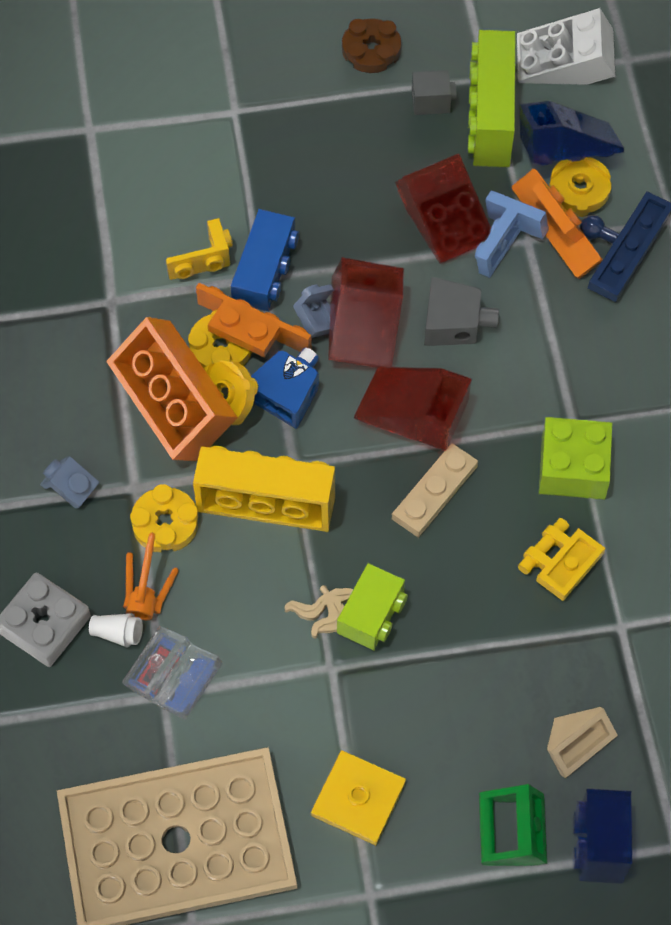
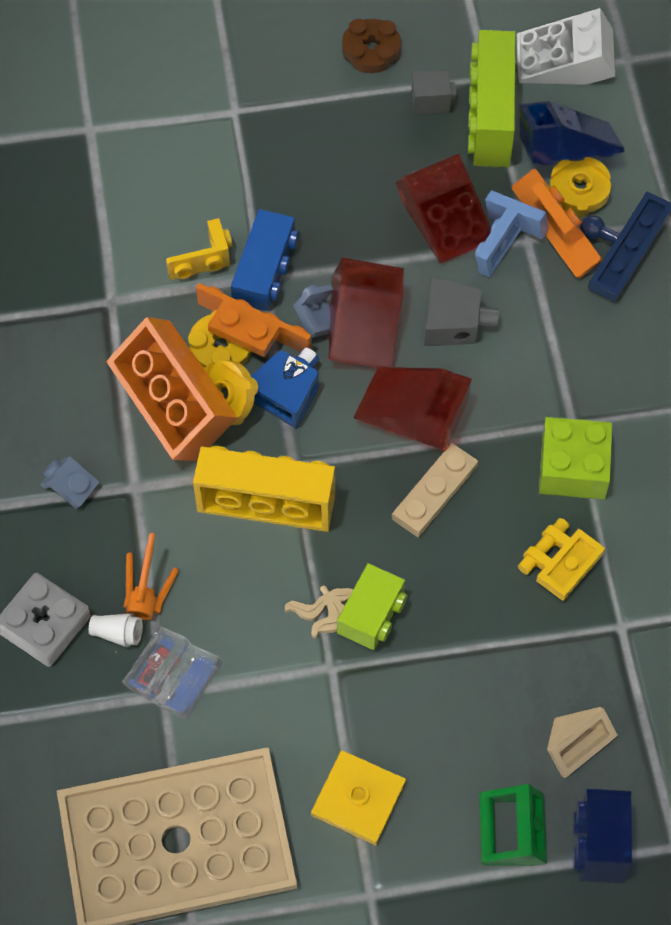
(165, 501): yellow plate -> none

